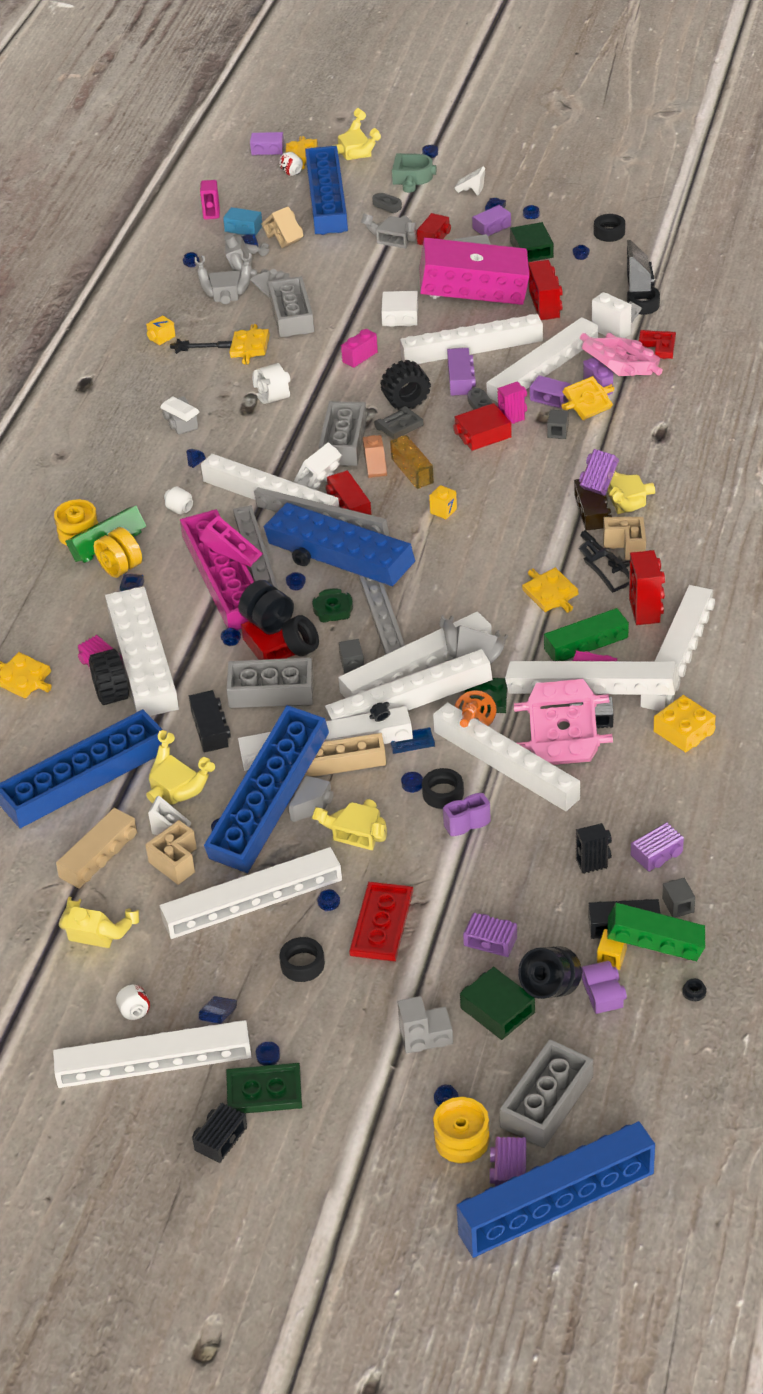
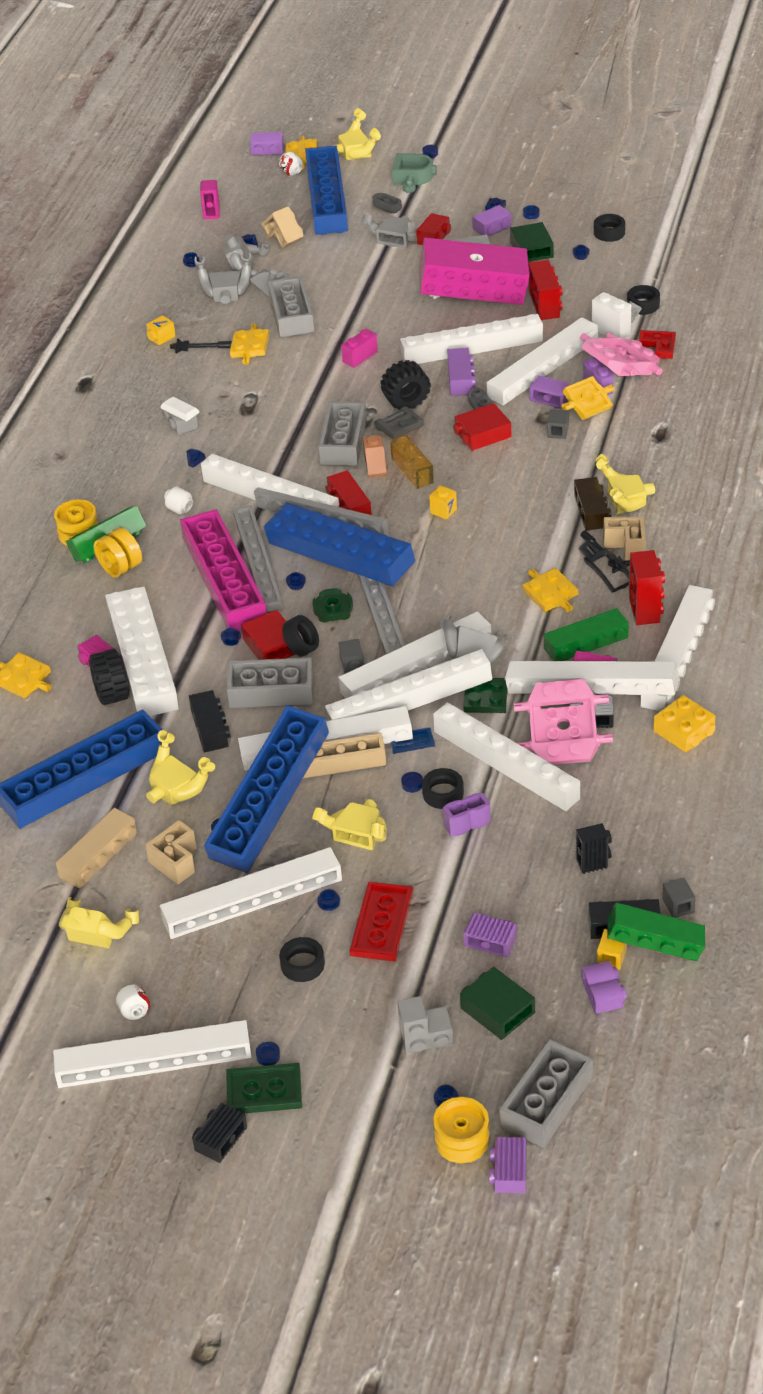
(131, 581): clear blue plate -> none
(163, 816): white slope -> none
(217, 1009): clear blue tile -> none
(228, 542): dark pink slope -> none
(242, 221): dark azure brick -> none
(265, 606): black wheel -> none
(271, 383): white brick -> none
(301, 556): black plate -> none
(311, 794): light grey slope -> none
(318, 467): white brick -> none
(380, 711): black plate -> none
(399, 308): white brick -> none
(472, 708): orange dish -> none
(473, 180): white slope -> none
(512, 401): dark pink brick -> none
(550, 972): black wheel -> none
(555, 1189): blue brick -> none
(598, 471): medium lavender brick -> none
(639, 269): slope -> none
(657, 847): medium lavender brick -> none
(694, 985): black plate -> none

